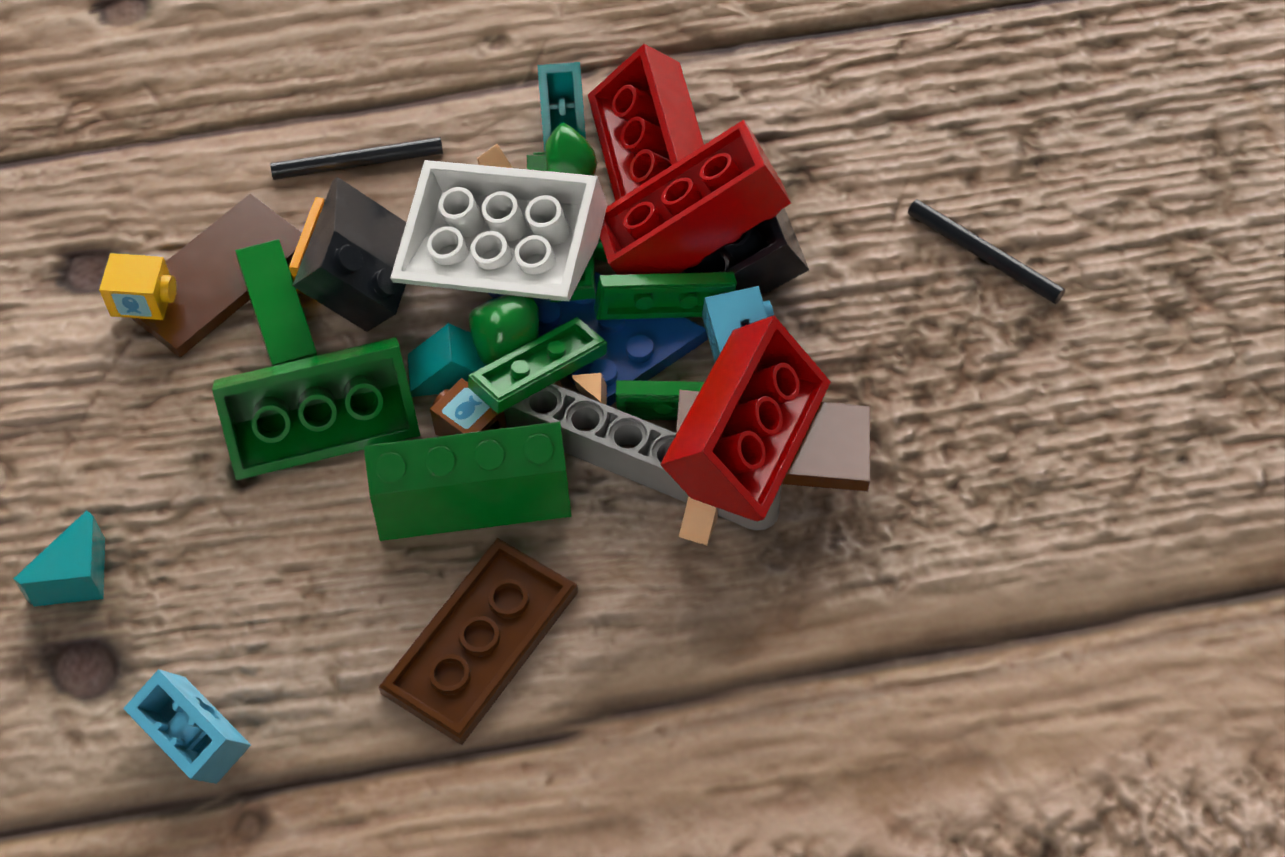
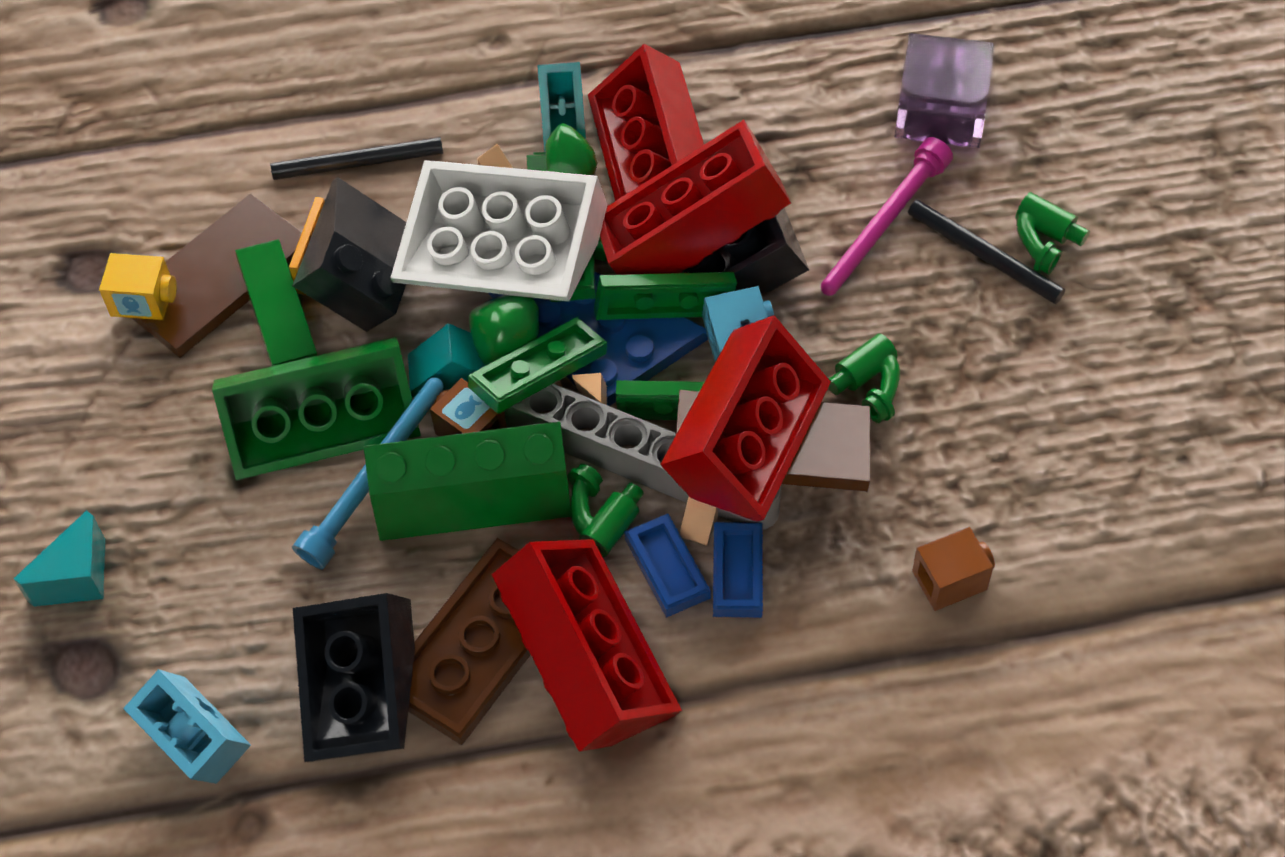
(318, 543): none -> dark azure piece
(354, 675): none -> black slope
(584, 642): none -> red slope
(612, 517): none -> green plant
(667, 565): none -> blue tile
(738, 570): none -> blue tile
(863, 364): none -> green plant
(930, 160): none -> dark pink piece
(944, 90): none -> clear purple brick
(953, 568): none -> dark orange brick
(1049, 219): none -> green plant

